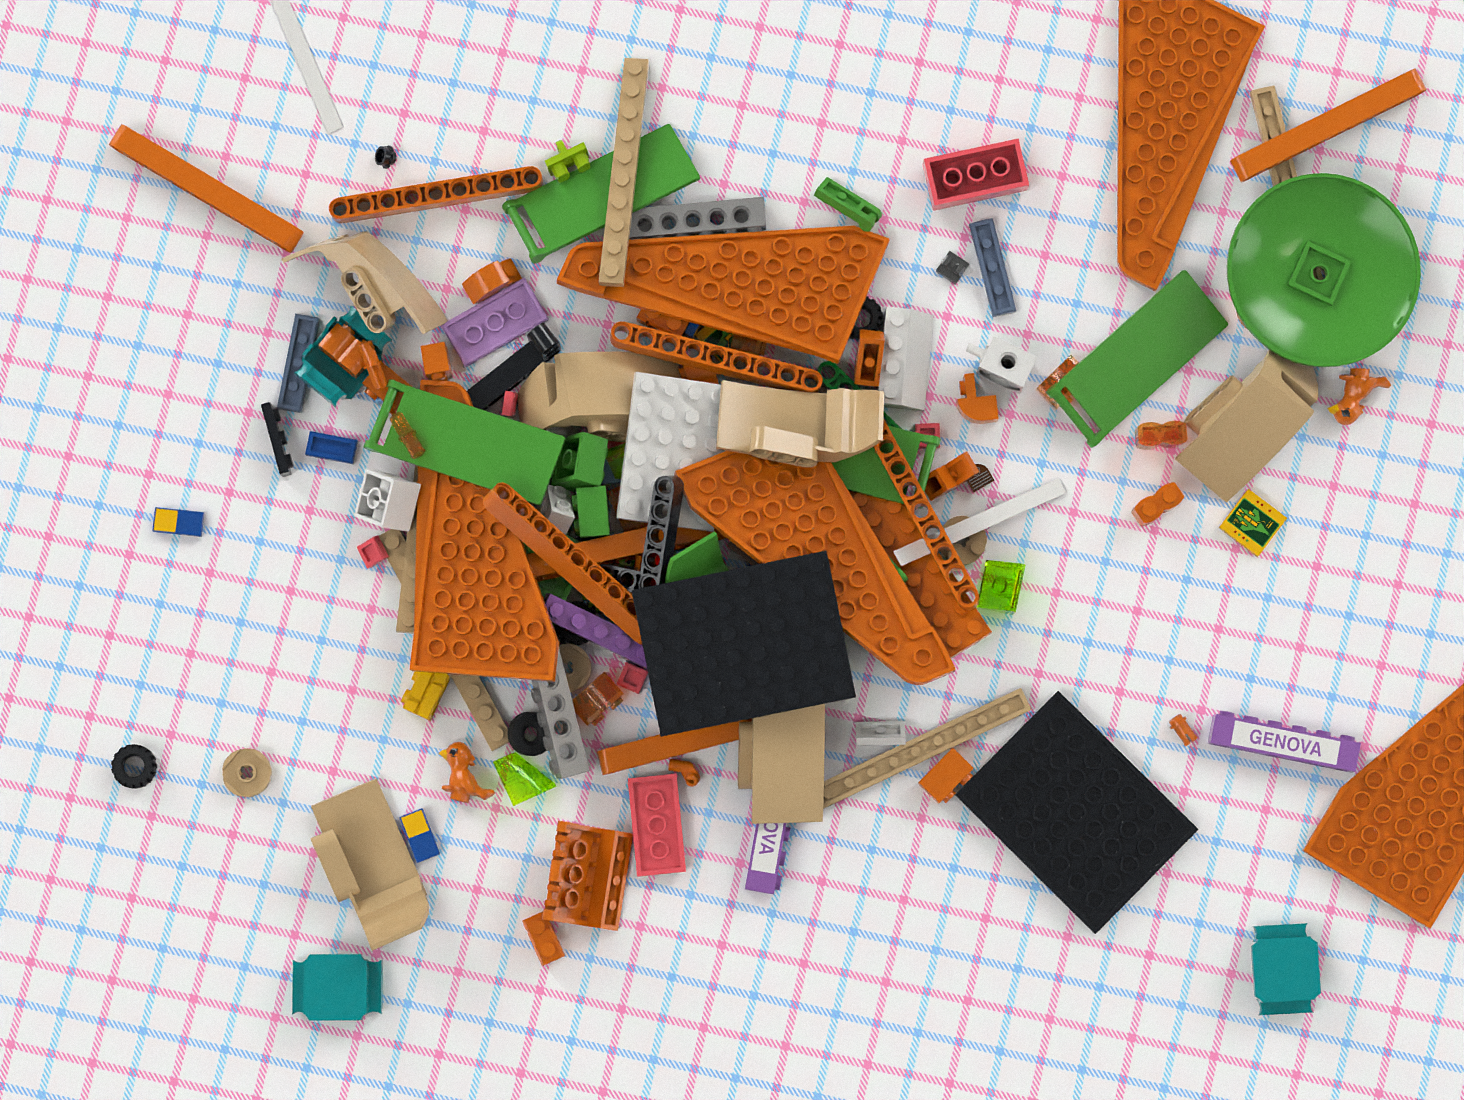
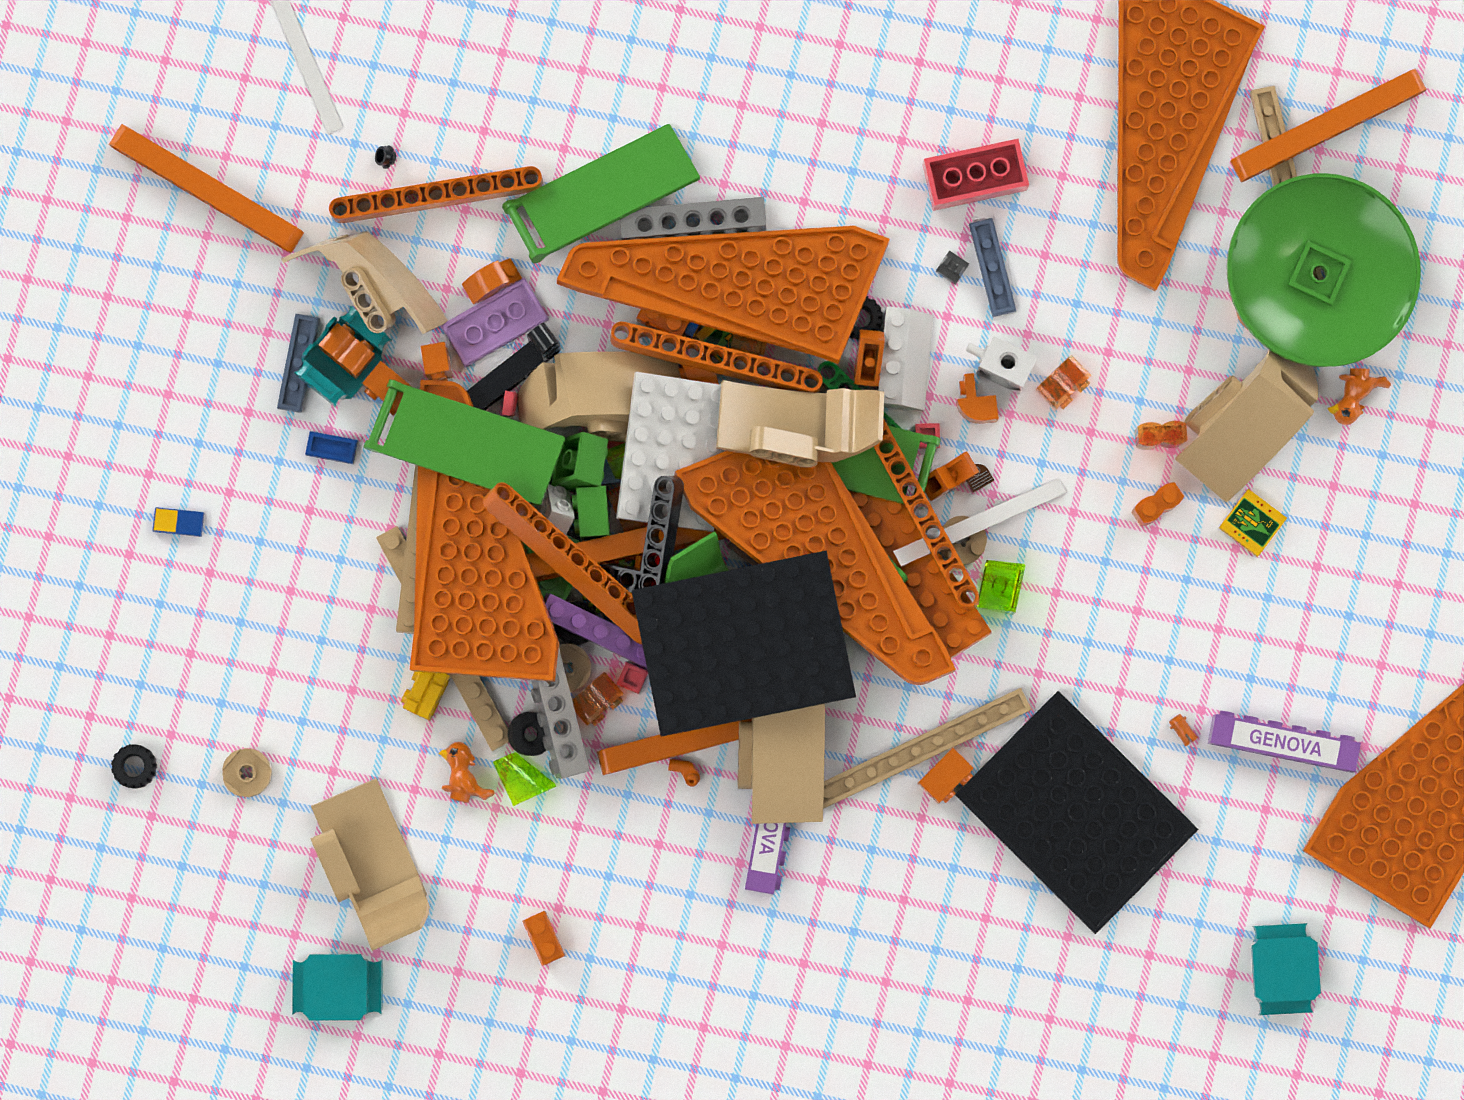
(277, 438): black plate -> none
(372, 364): orange axle -> none
(372, 552): coral tile -> none
(387, 500): white piece -> none
(407, 435): clear orange axle -> none
(419, 835): blue tile -> none
(566, 158): lime hips -> none
(587, 876): orange slope -> none
(624, 172): tan plate -> none
(656, 825): coral plate -> none
(848, 204): bright green plate -> none
(880, 733): white plate -> none
(1139, 356): bright green flag -> none

